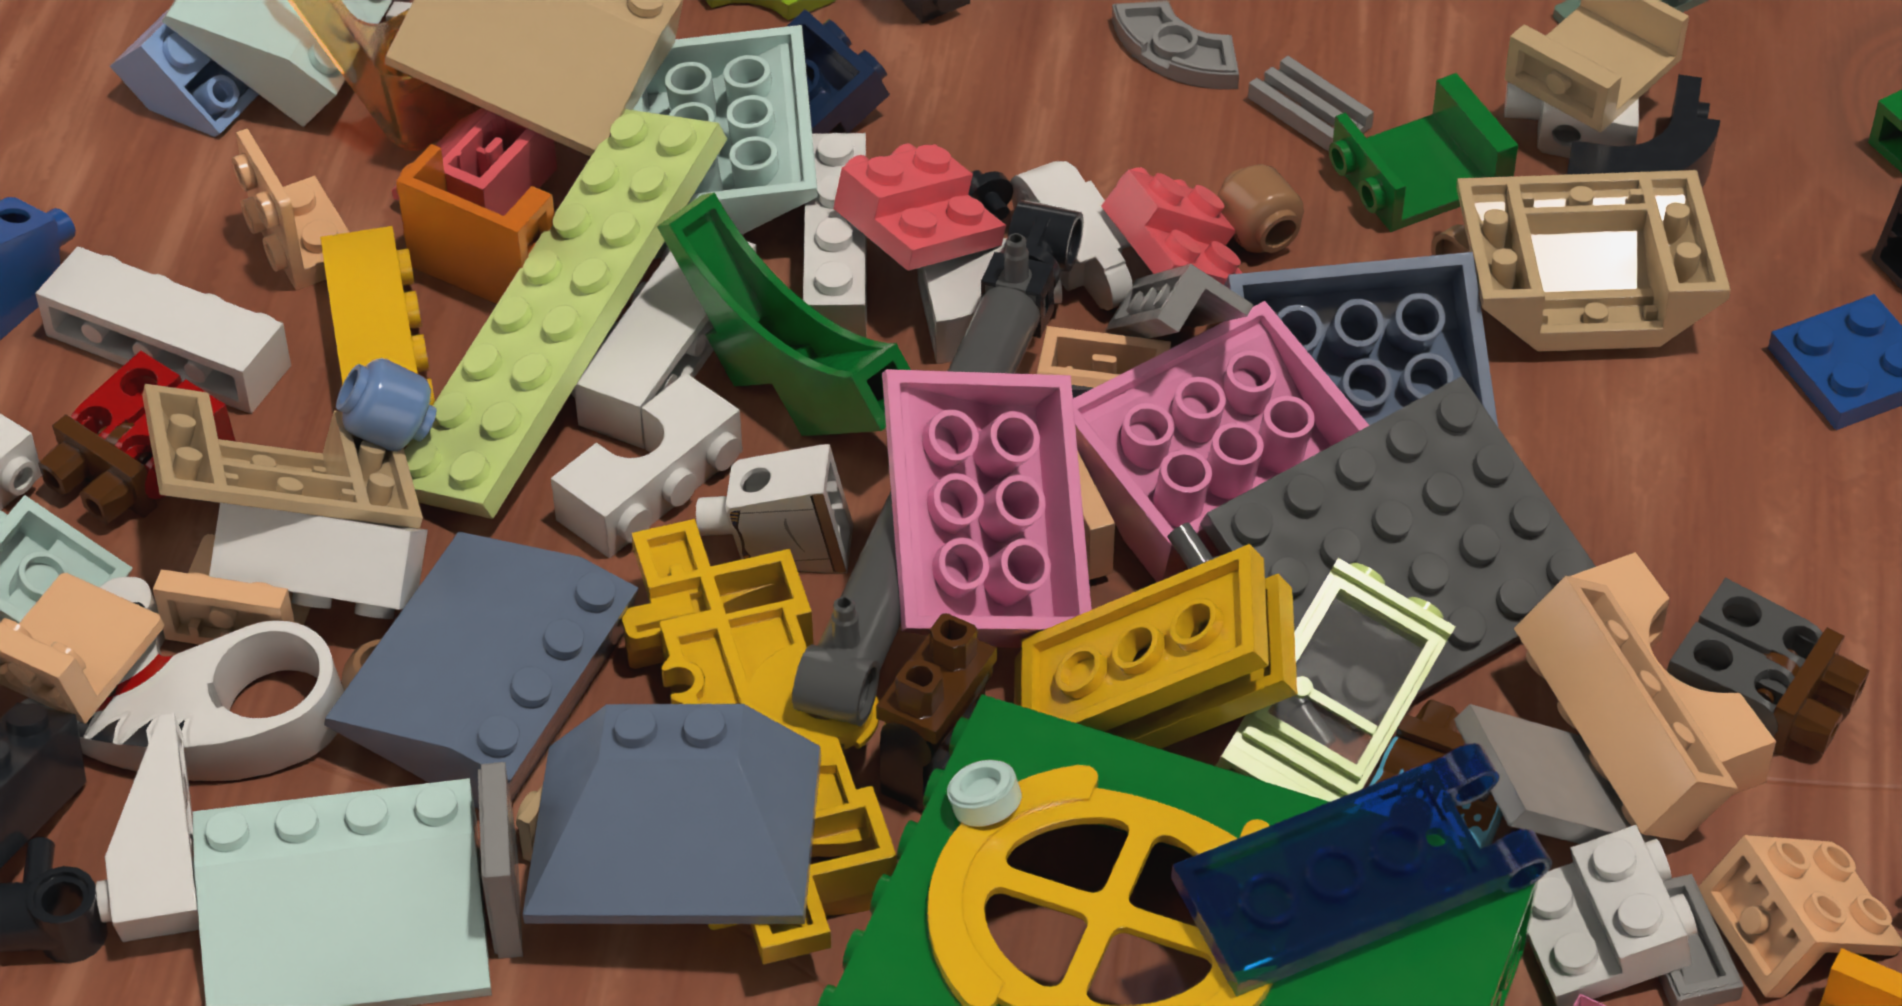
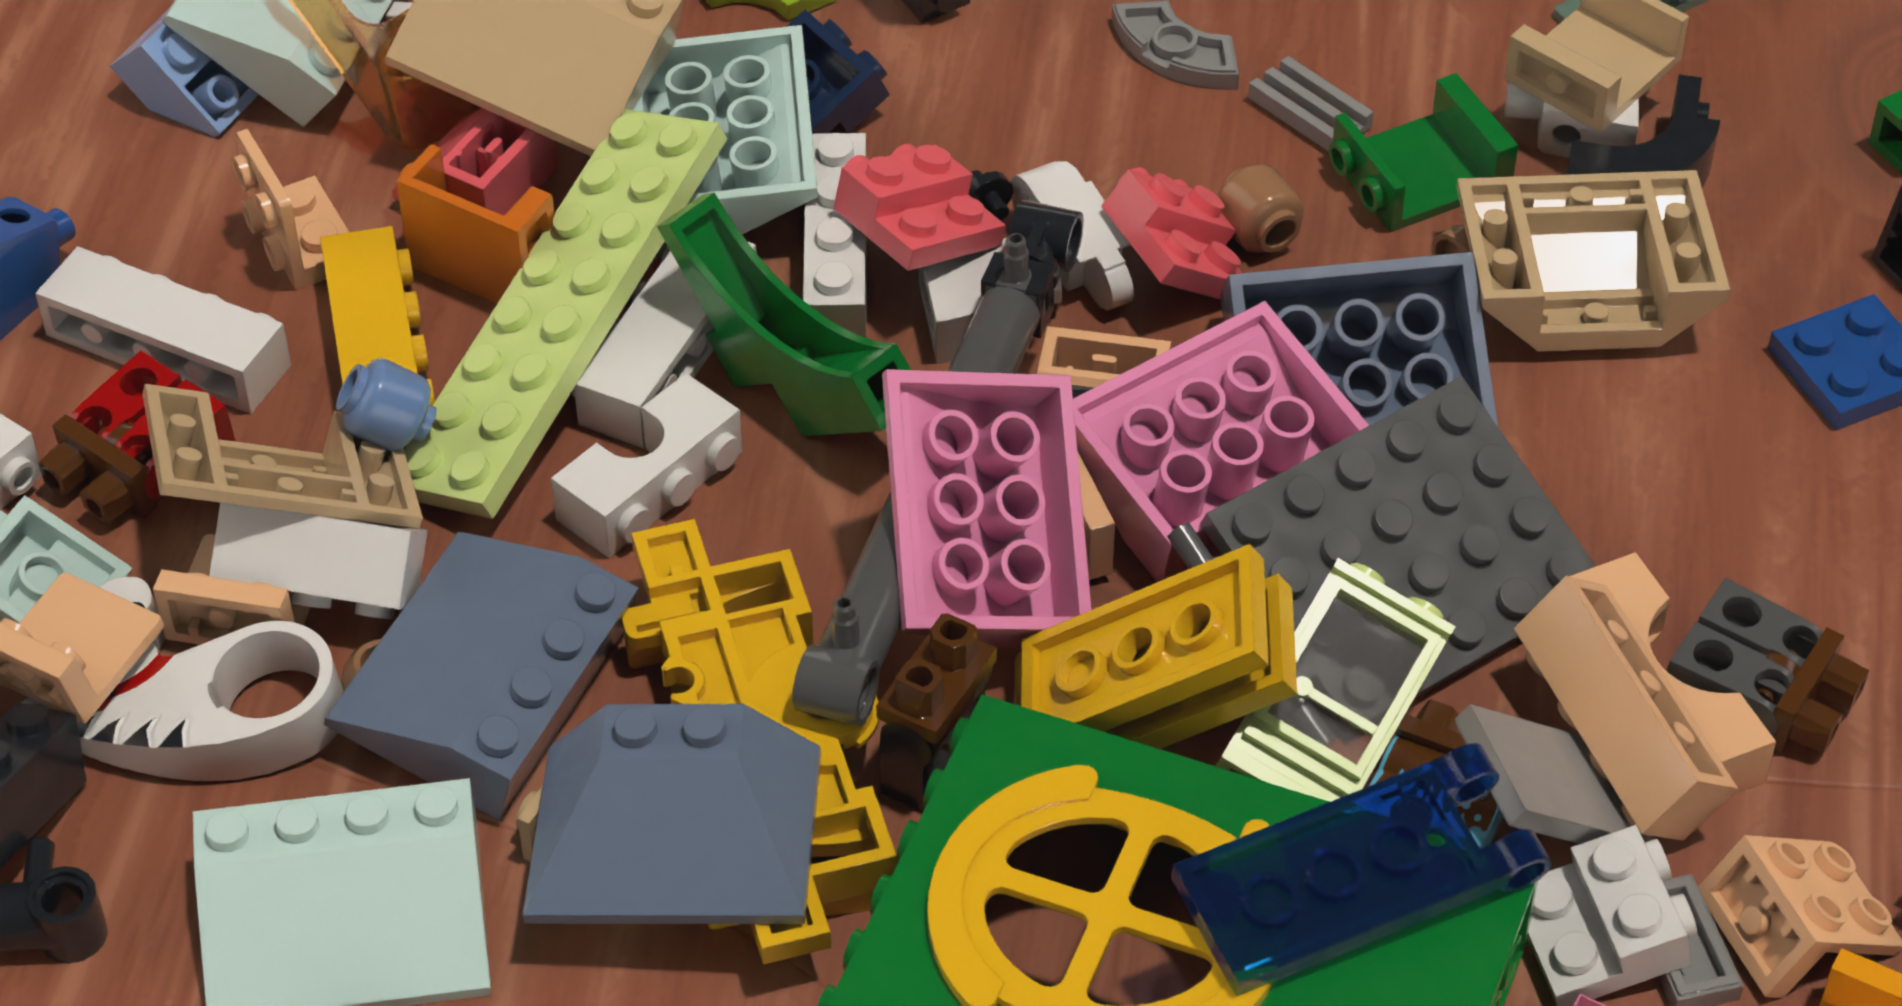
(152, 849): white slope -> none
(500, 860): light grey tile -> none
(784, 504): white torso -> none
(984, 793): light aqua tile -> none
(1172, 298): light grey panel -> none

